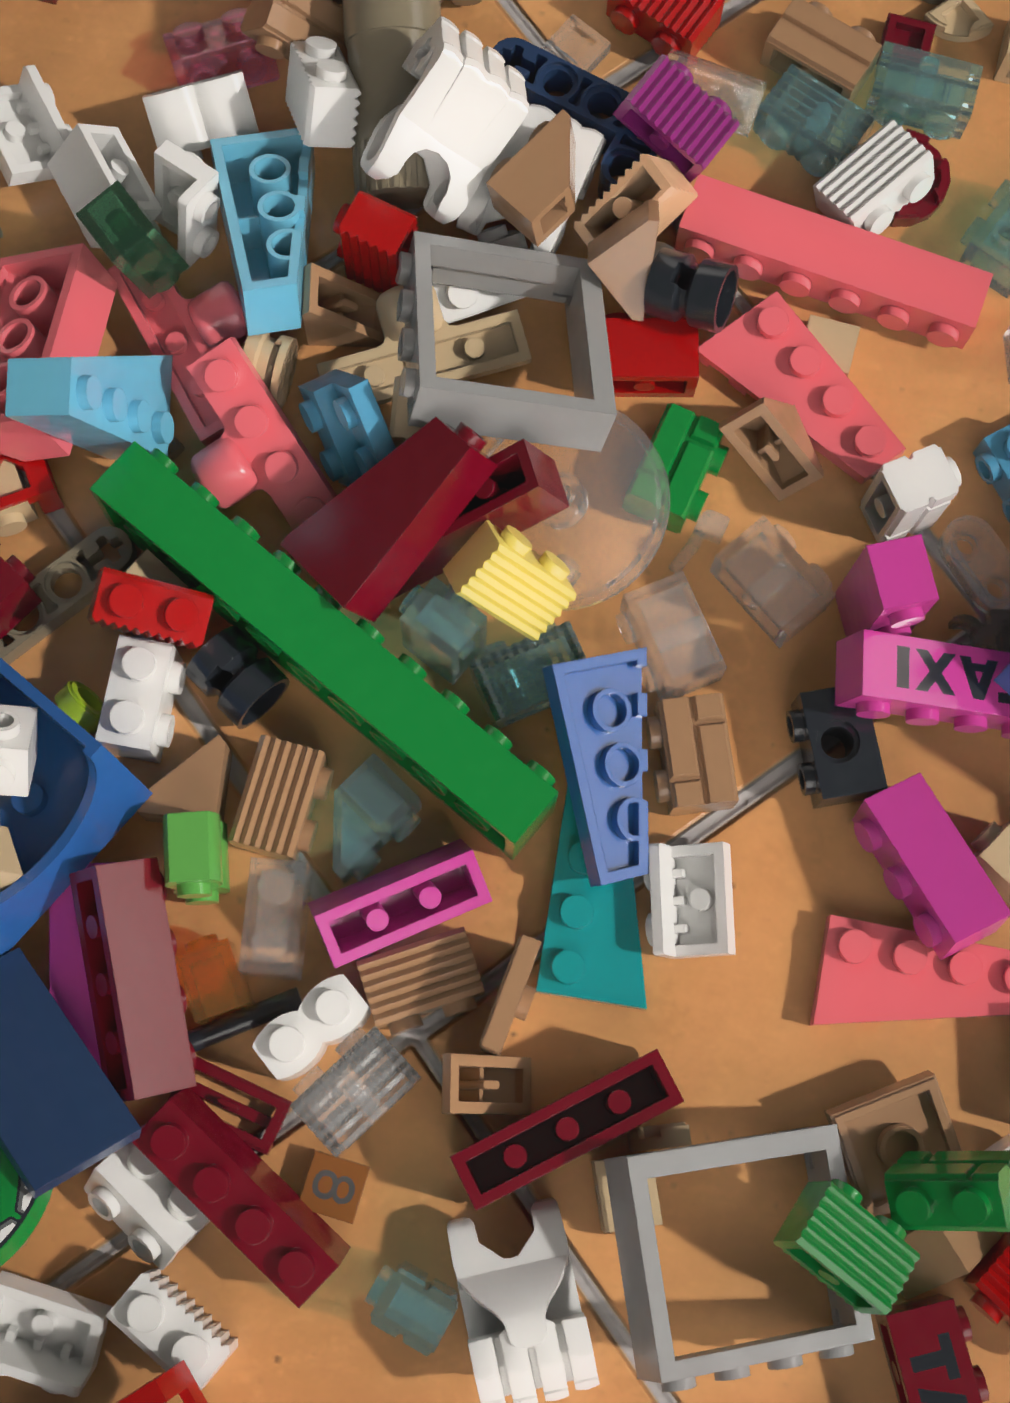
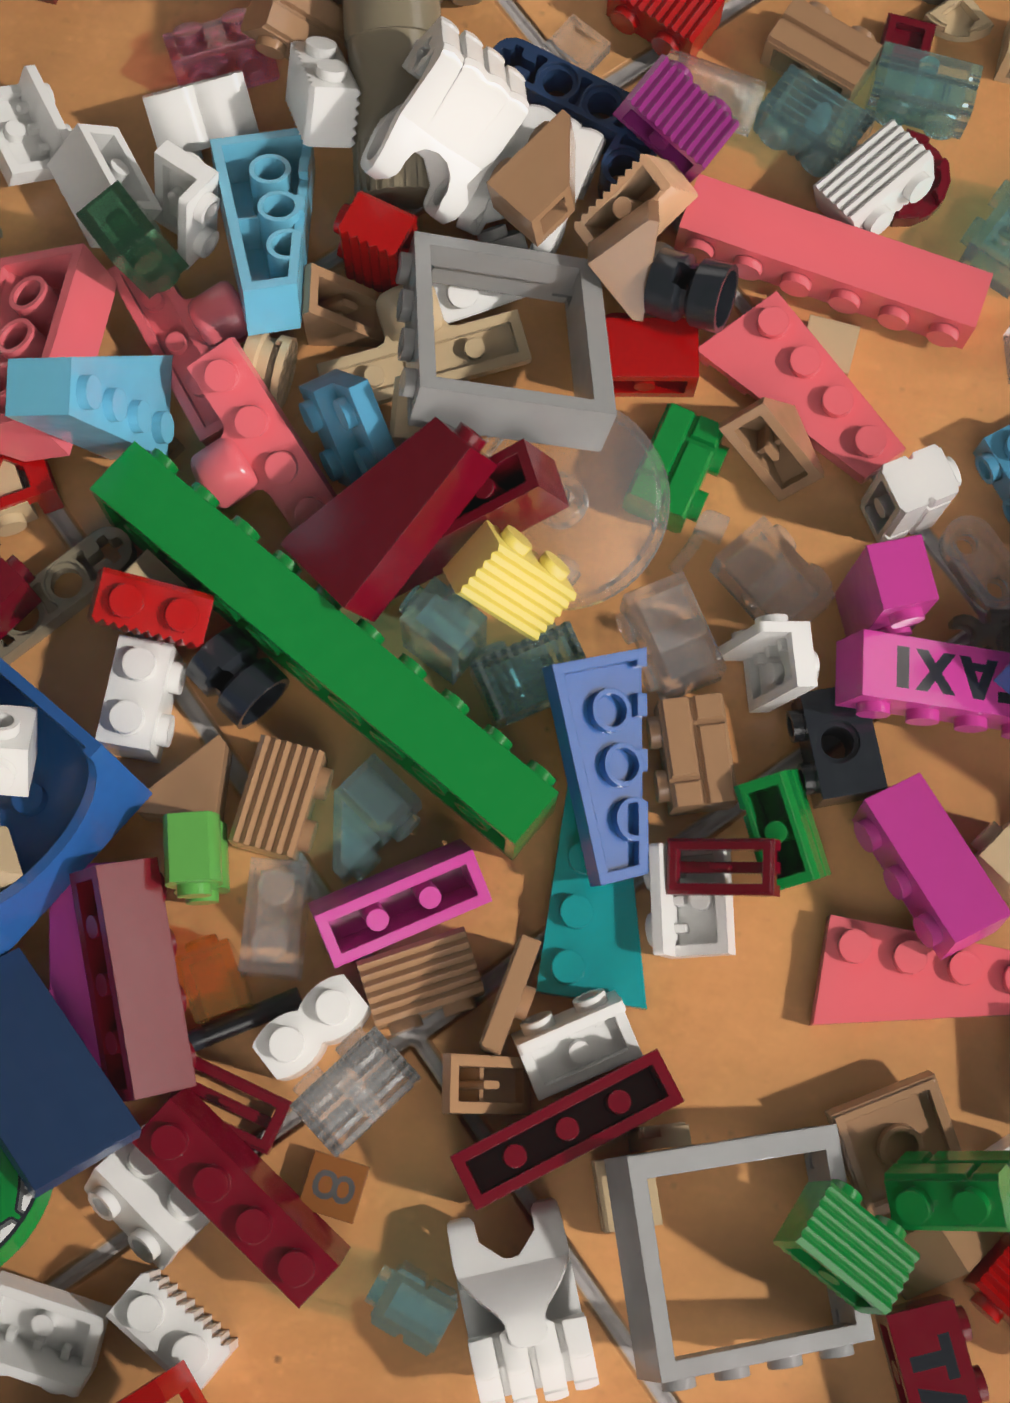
(80, 705): lime tile -> none
(576, 1042): none -> white bracket
(768, 868): none -> dark red tile
(775, 660): none -> white bracket
(780, 810): none -> green brick

